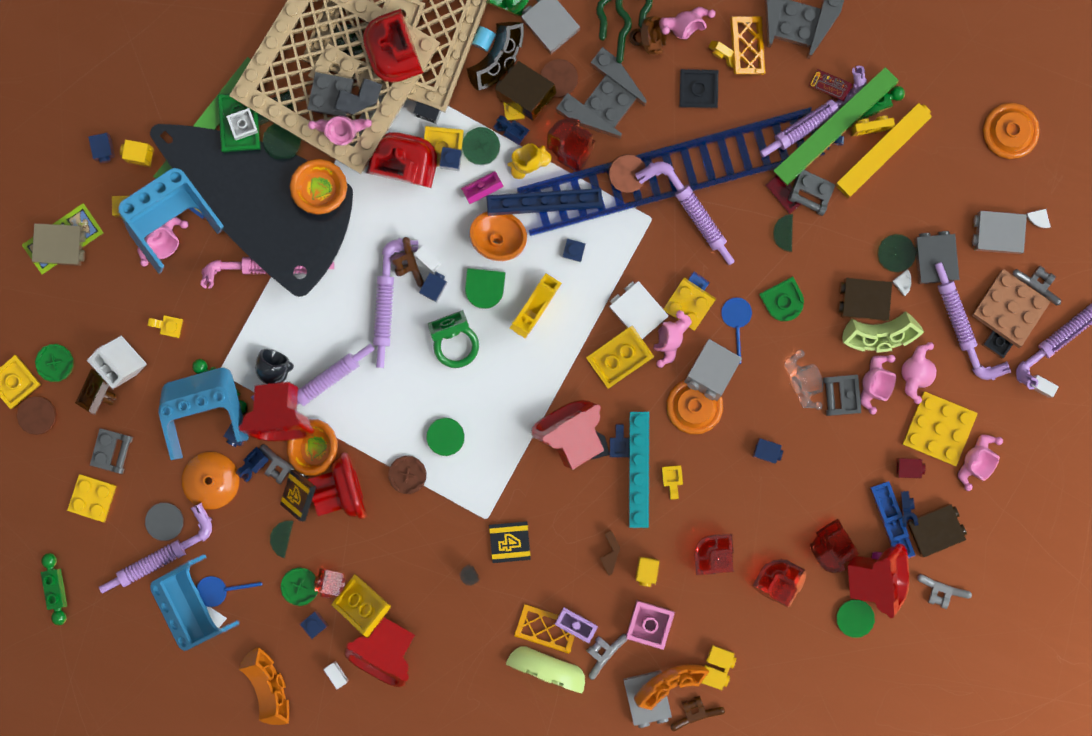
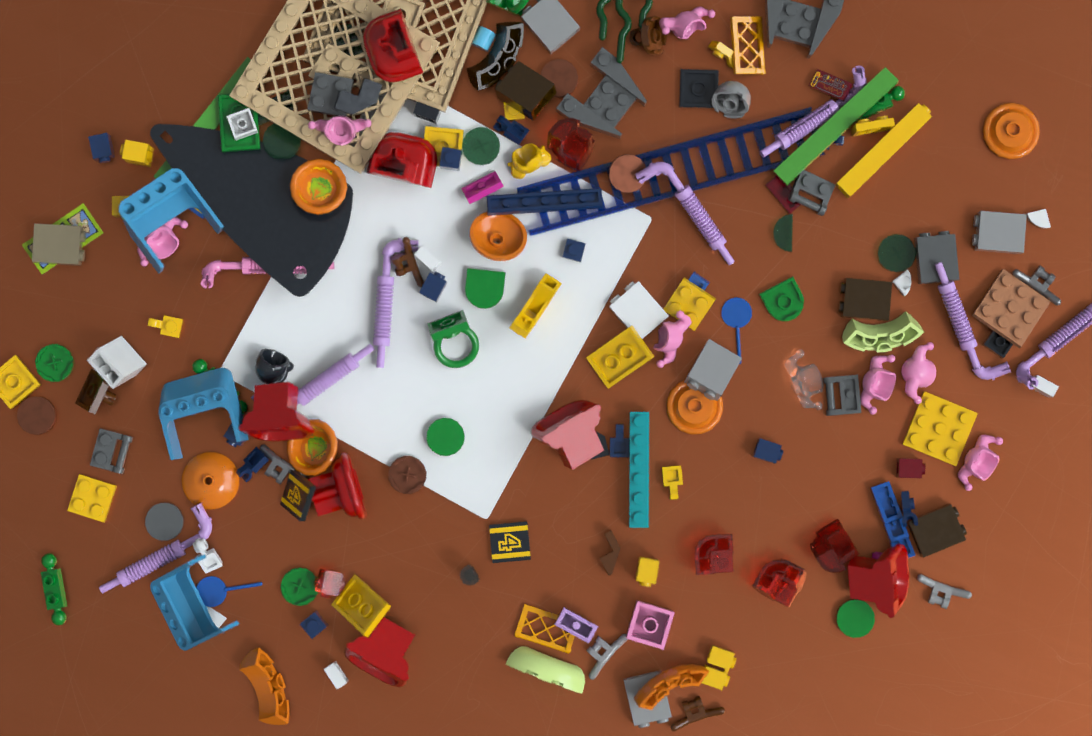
(212, 561): none -> white plate
(280, 537): clear green tile -> none
(732, 99): none -> light grey cylinder

